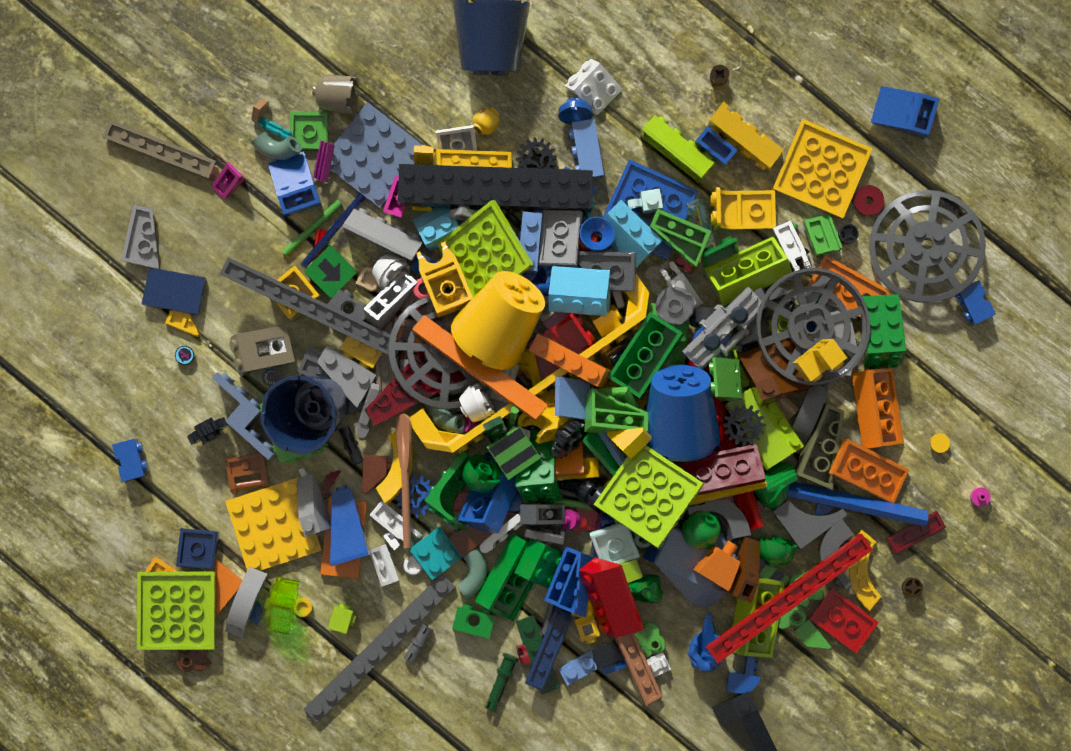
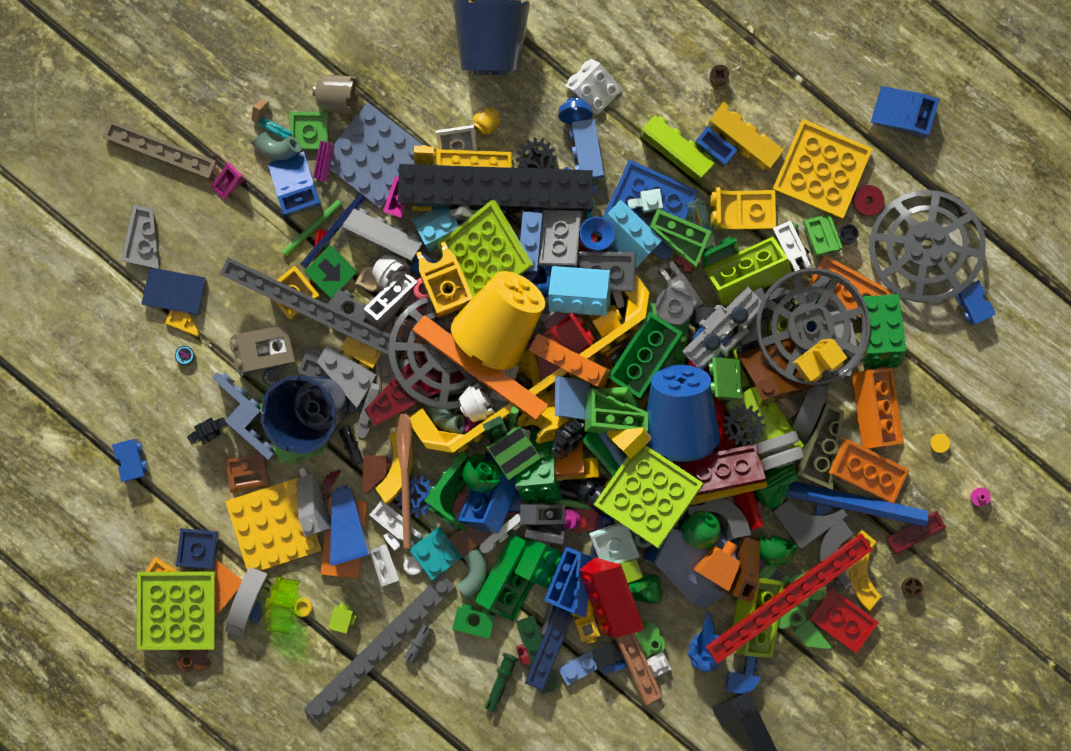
(780, 451): none -> light grey wheel

